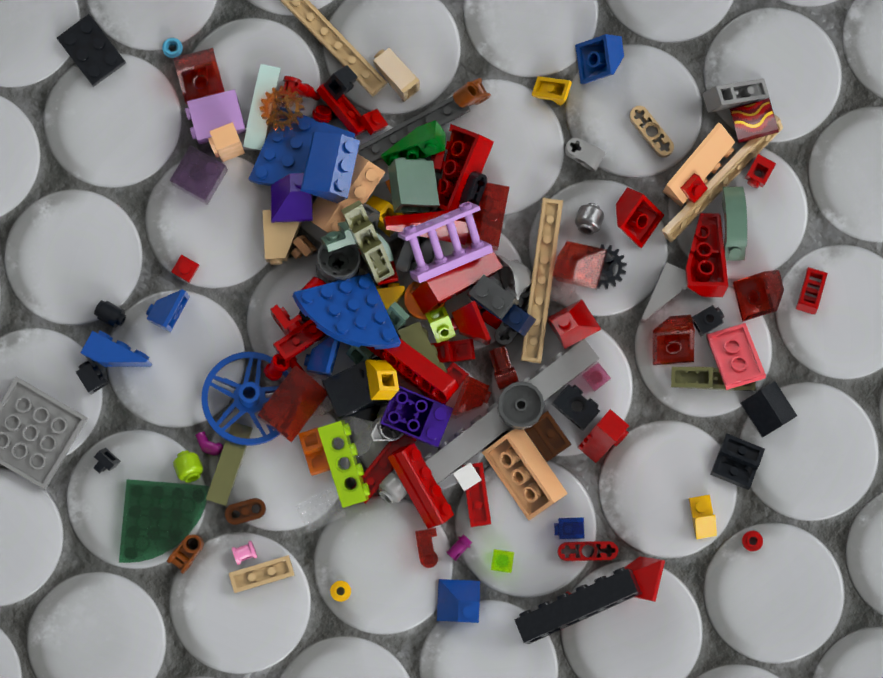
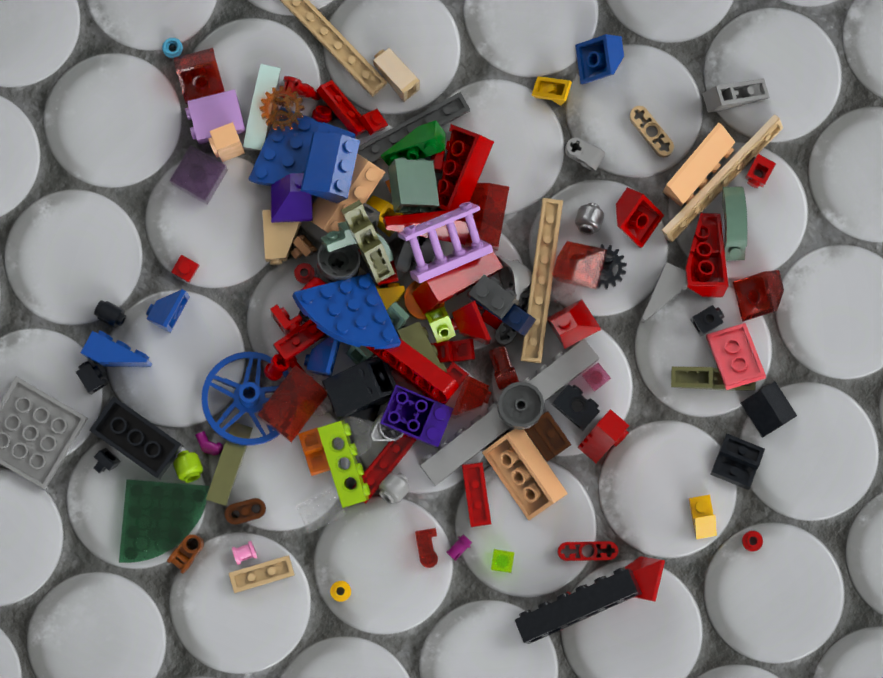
(91, 50): black plate -> none
(136, 438): none -> black brick
(304, 279): none -> red plate
(341, 82): black brick -> none
(381, 379): yellow slope -> none
(421, 485): red brick -> none
(458, 601): blue slope -> none
(467, 476): white tile -> none
(471, 93): dark orange piece -> none
(474, 188): black beam -> none
(569, 528): clear blue brick -> none
(674, 341): clear red slope -> none
(694, 188): red plate -> none
(754, 120): slope -> none
(808, 303): red slope -> none

